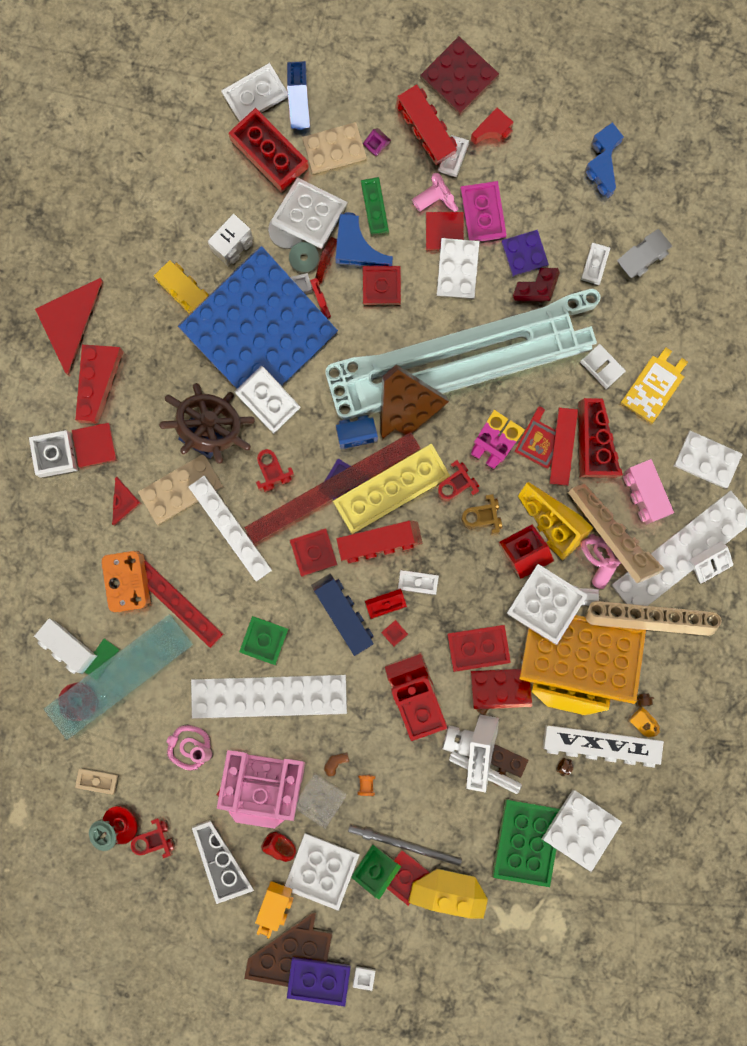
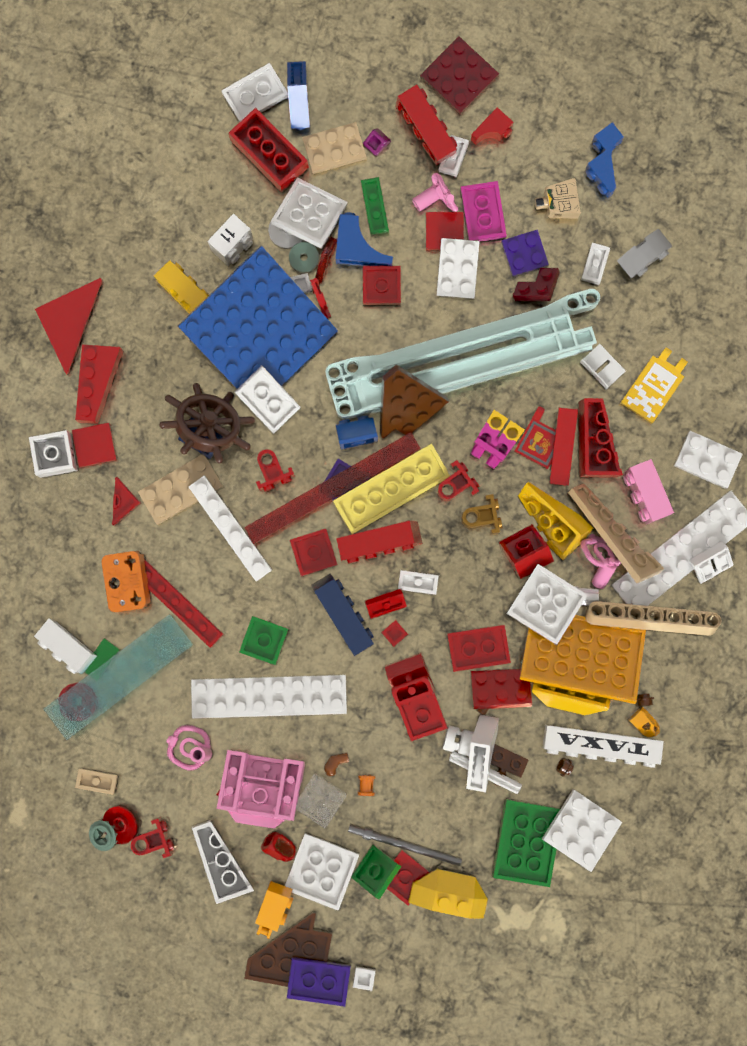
(560, 200): none -> tan torso

